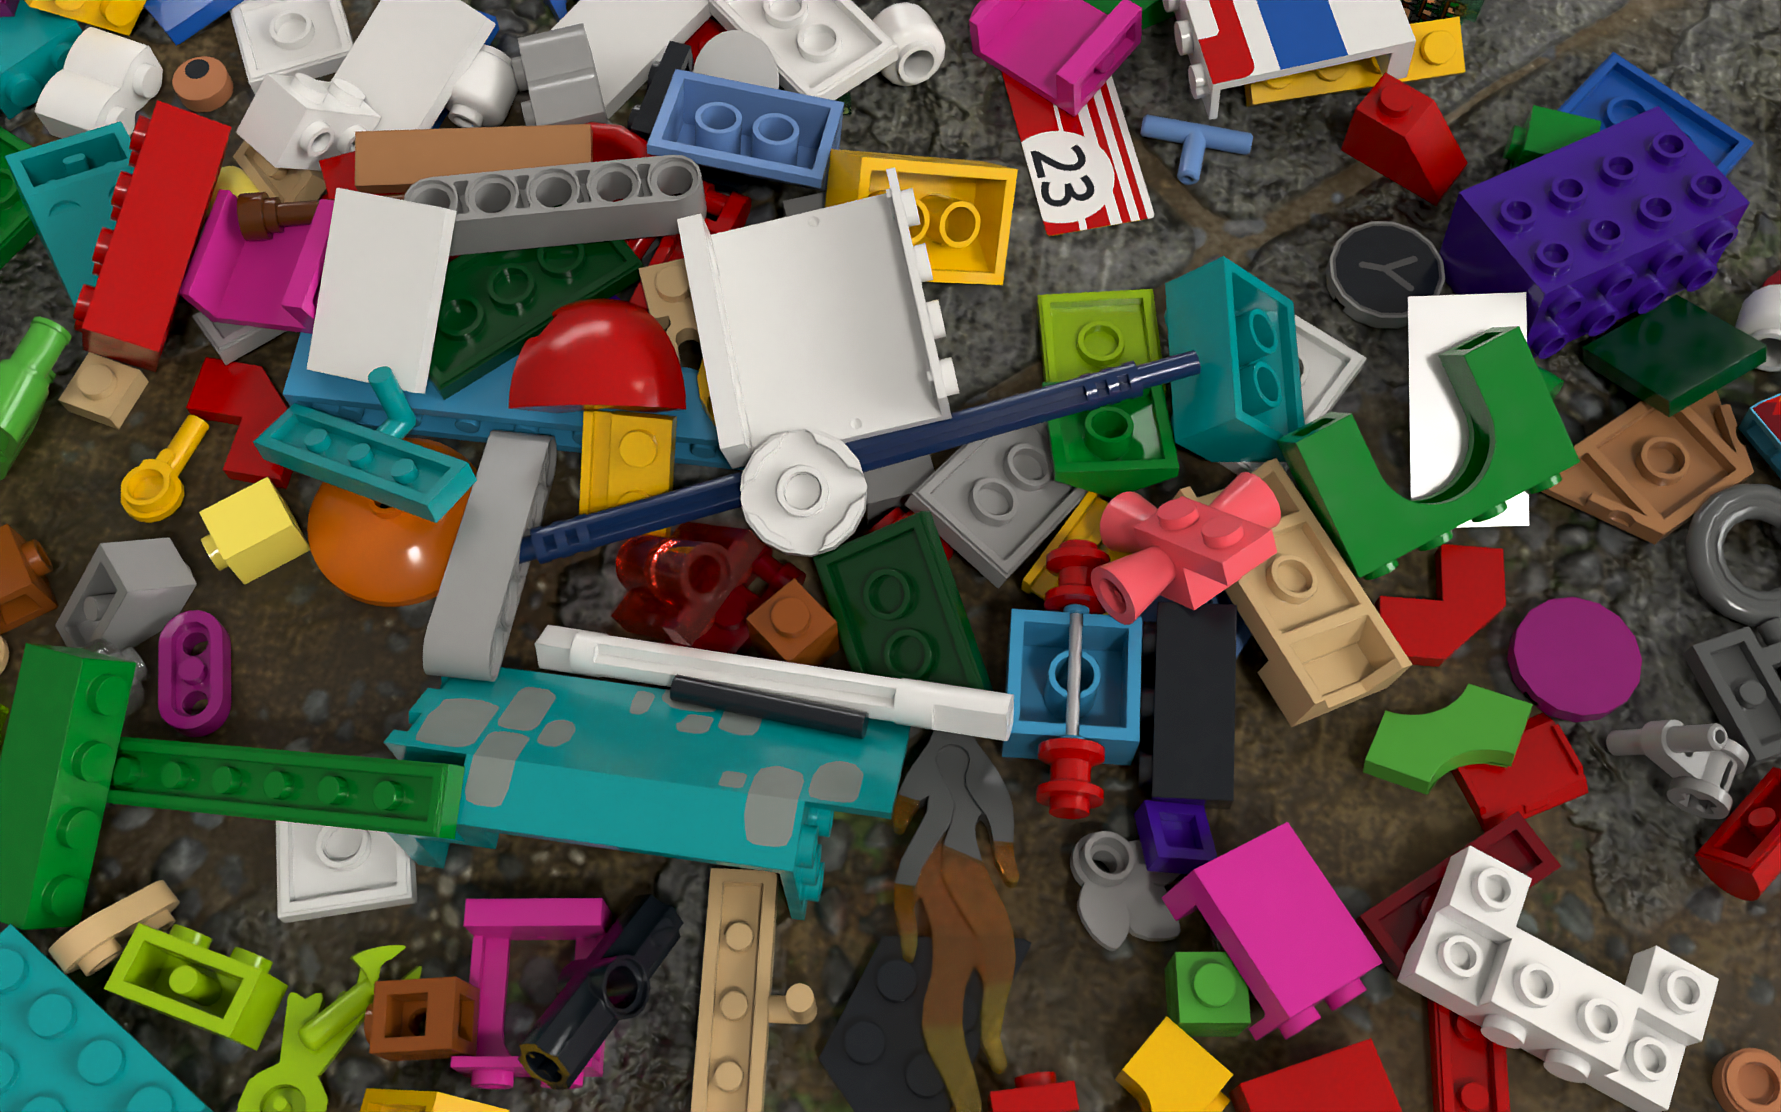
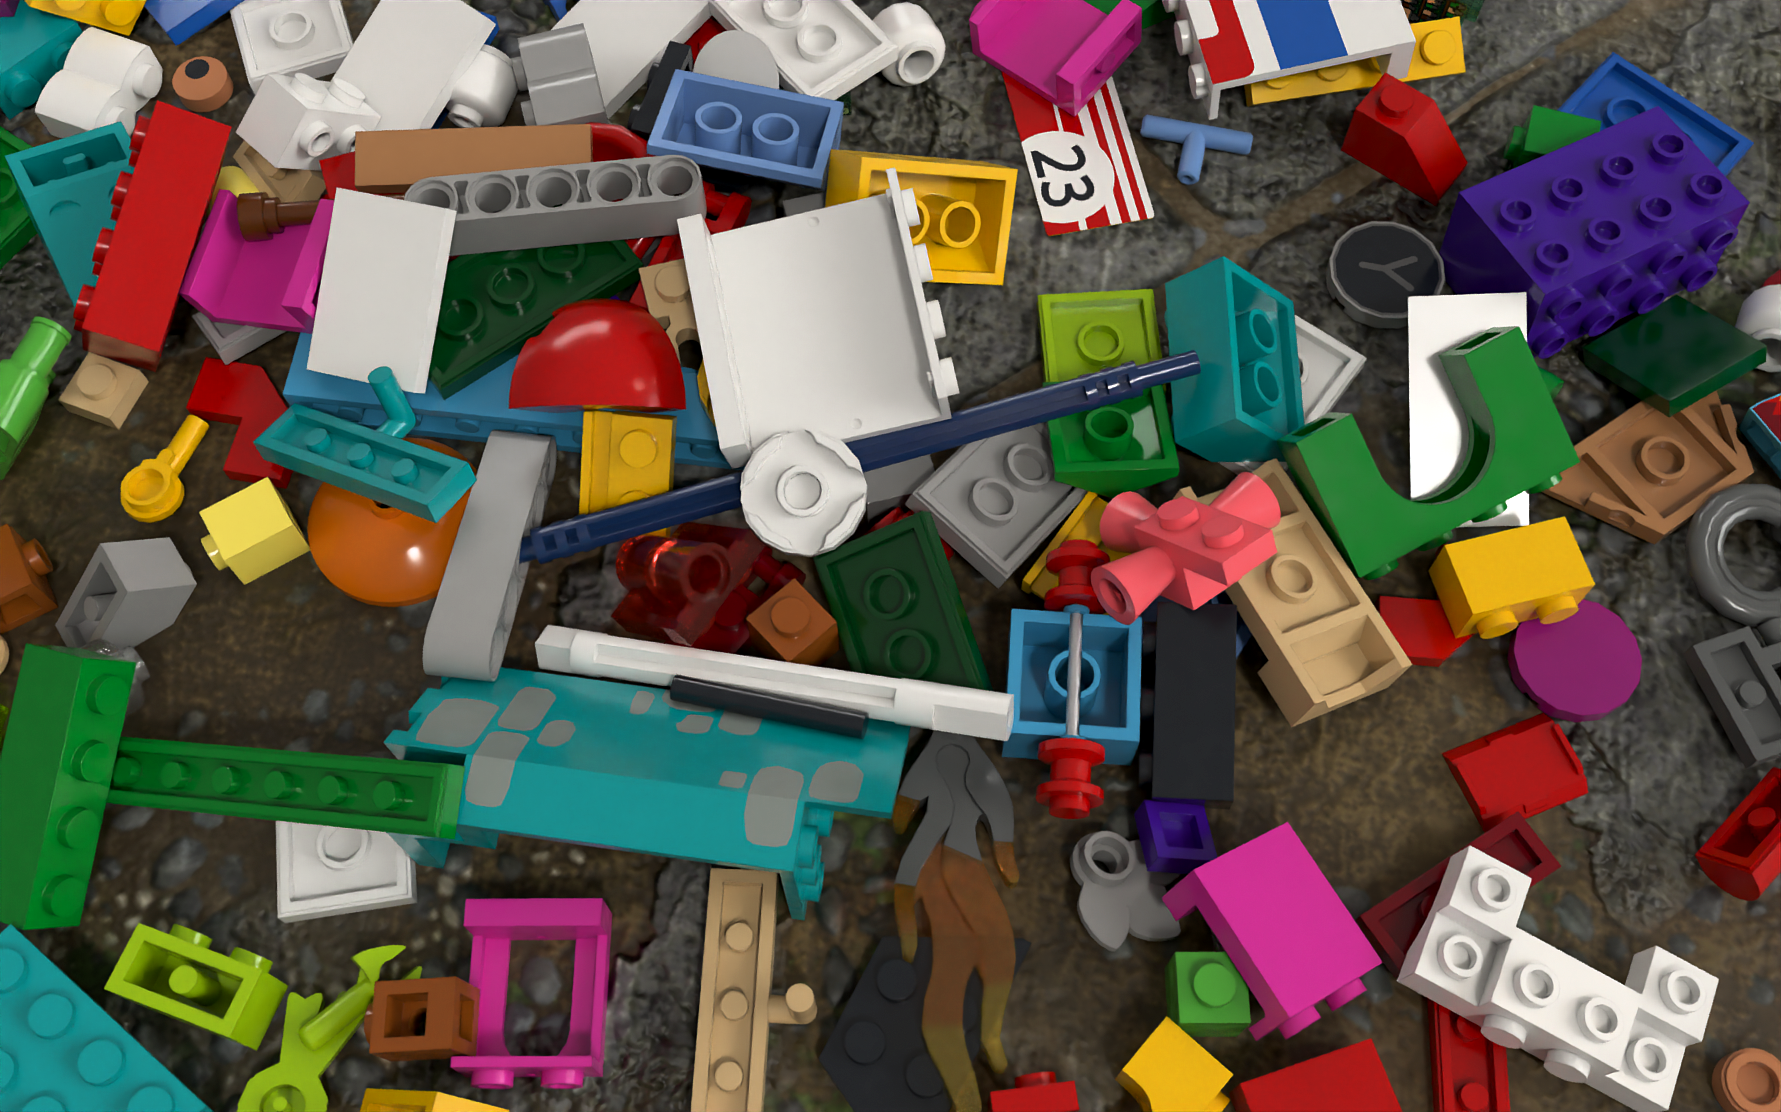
(100, 936): tan plate -> none
(189, 678): magenta plate -> none
(600, 992): black piece -> none
(1470, 731): bright green tile -> none
(1511, 578): none -> yellow brick
(1694, 755): light grey piece -> none

